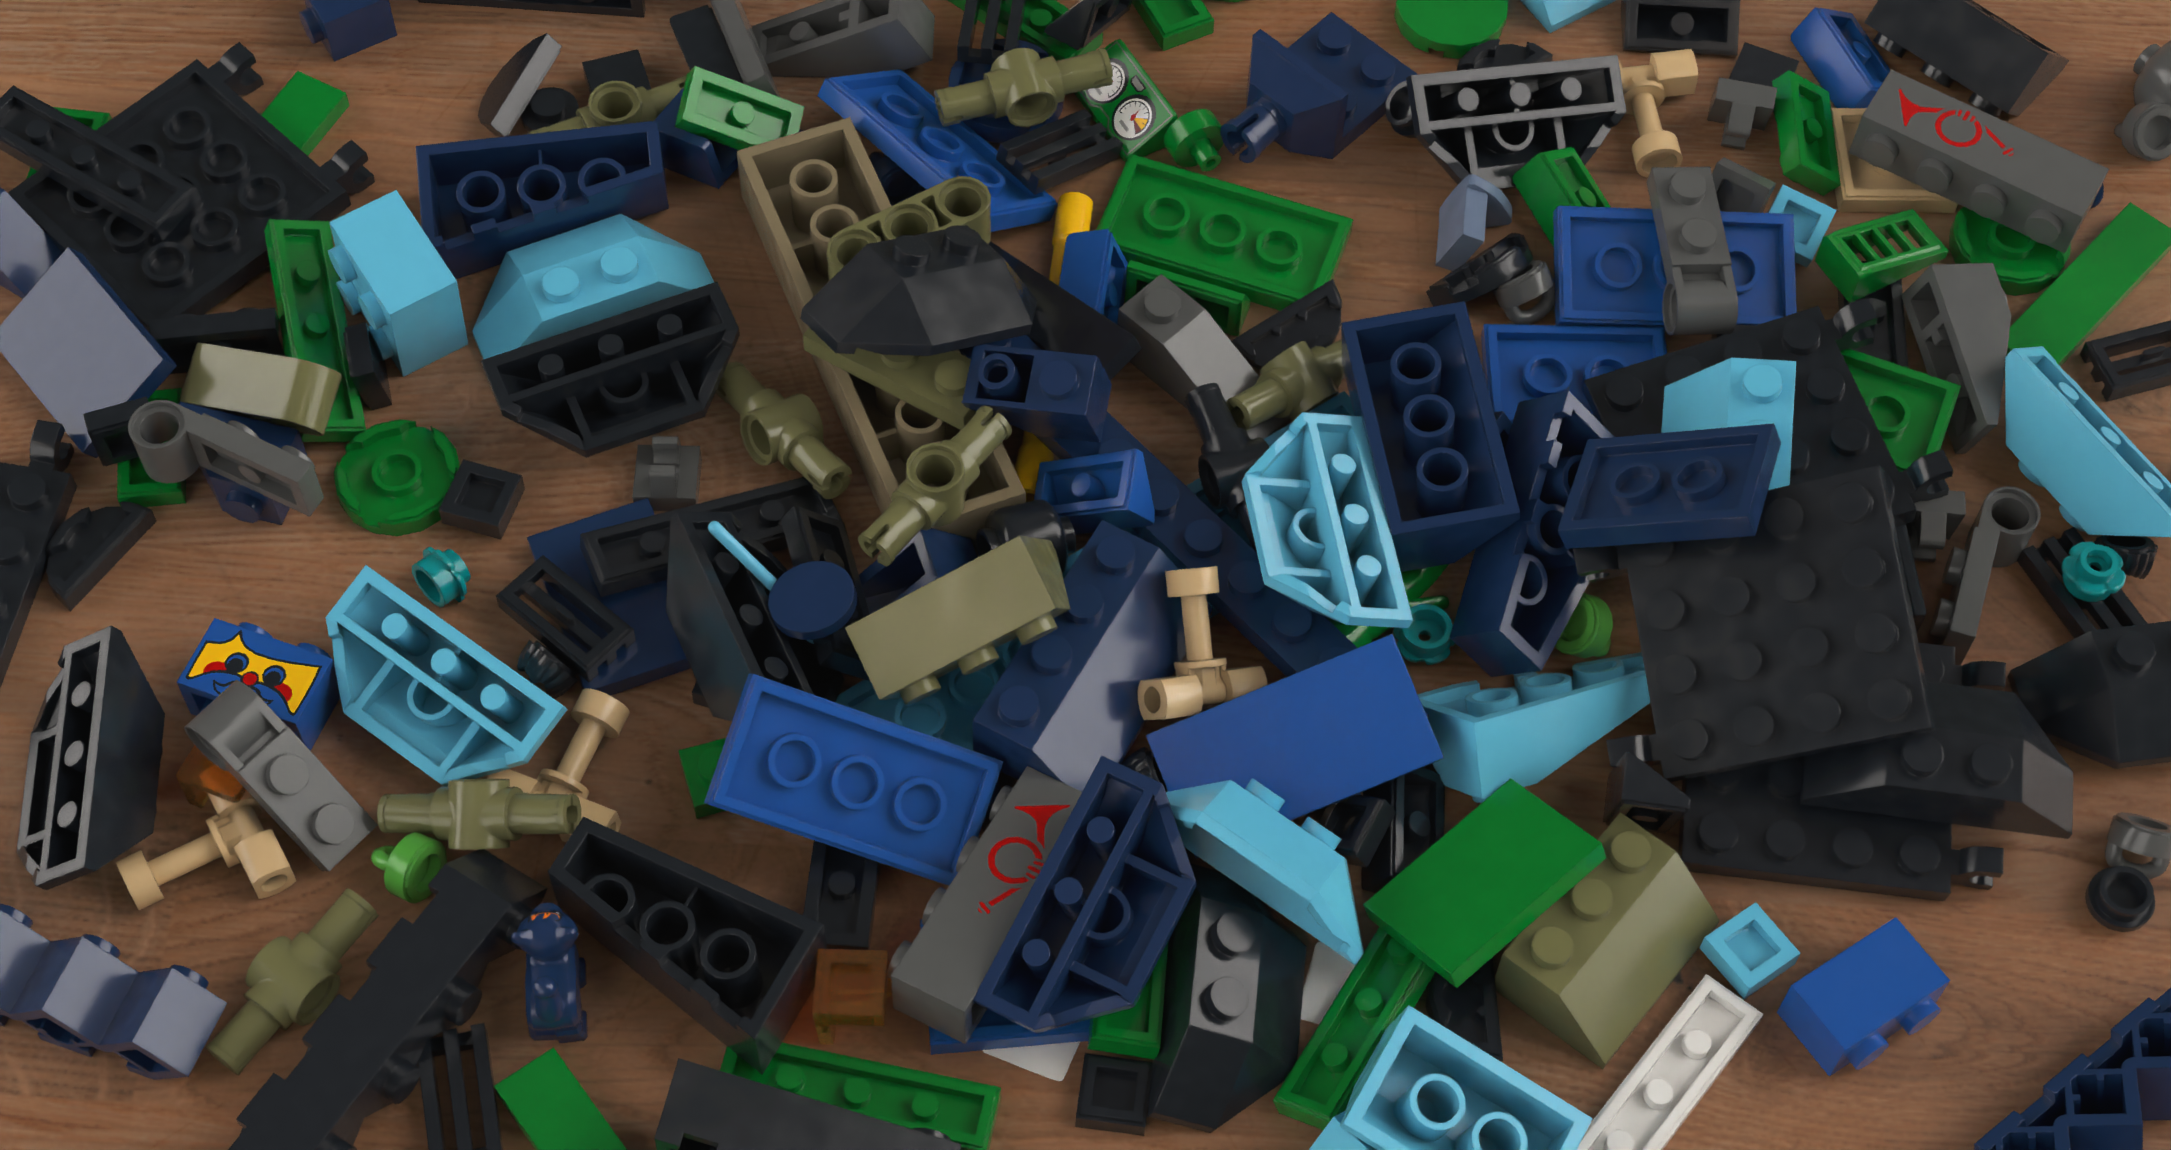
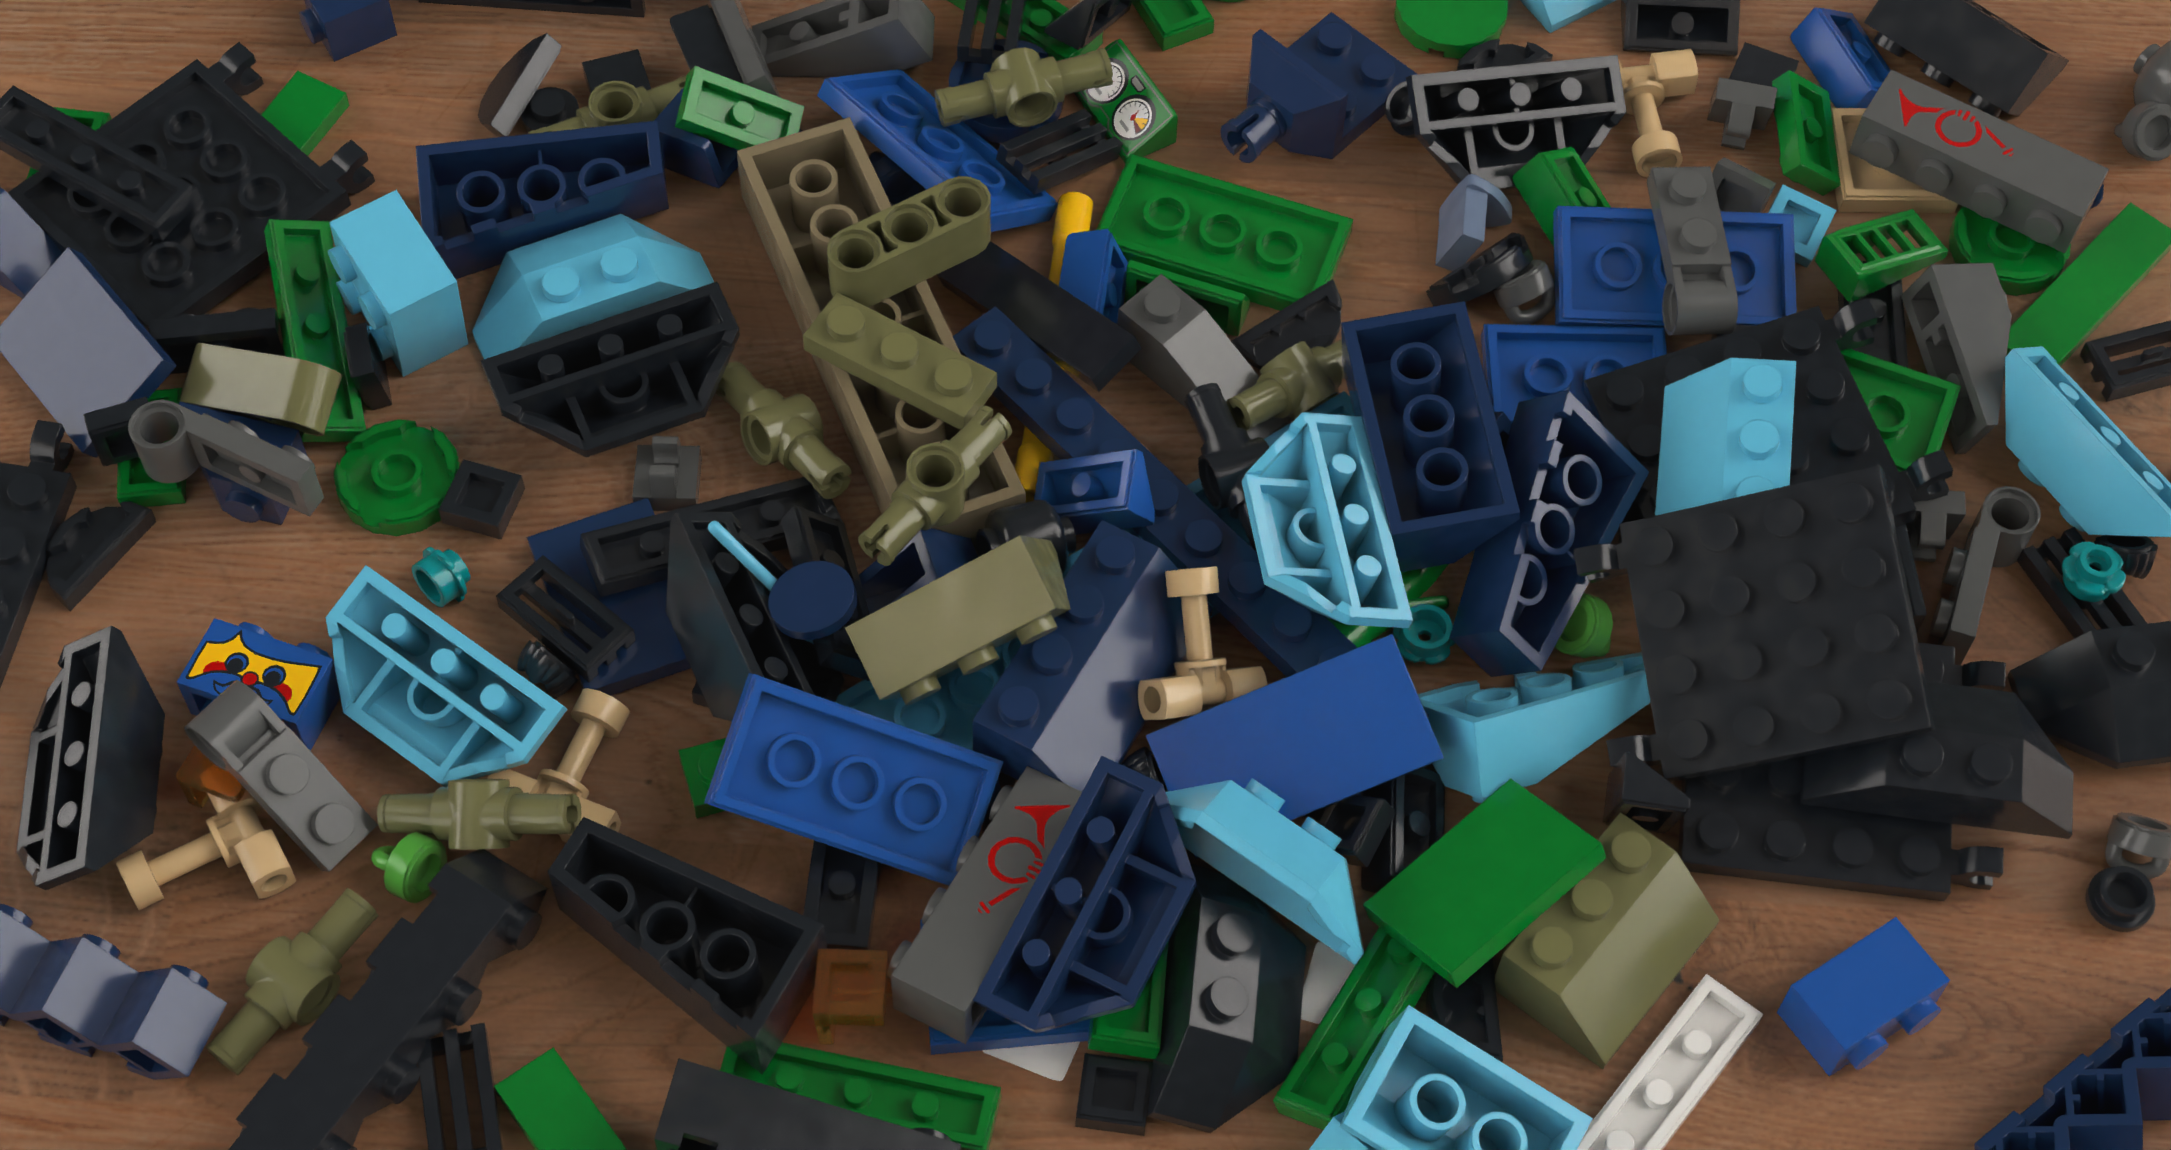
(552, 975): dark blue animal -> none
(922, 297): black wedge -> none
(1040, 390): dark blue slope -> none
(1195, 140): green tile -> none
(1670, 487): dark blue plate -> none
(1749, 950): medium azure plate -> none

